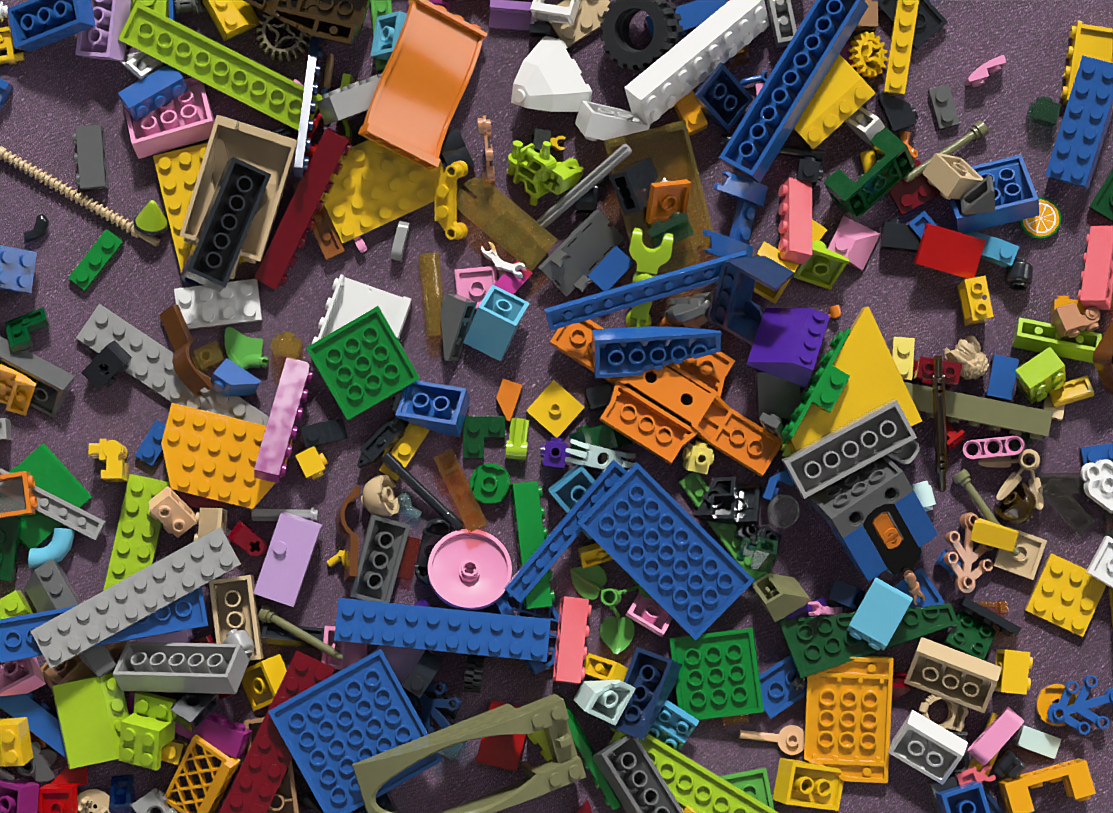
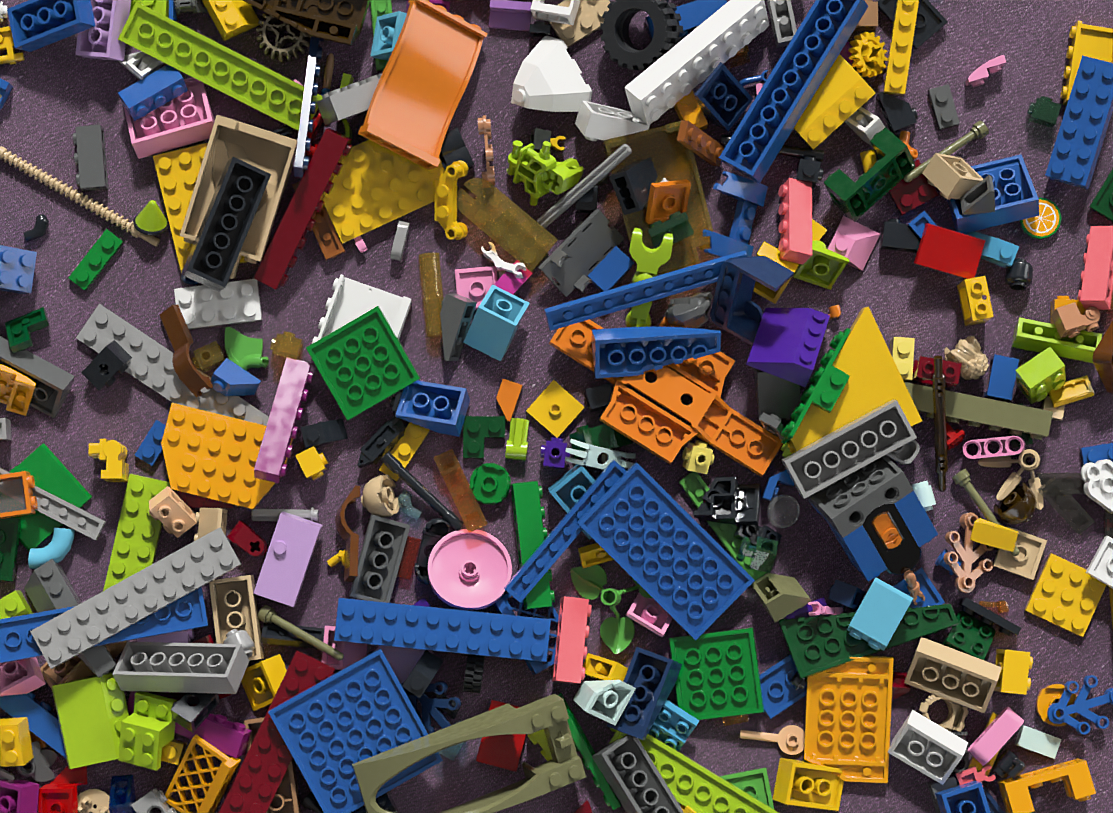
(700, 143): none -> dark orange plate

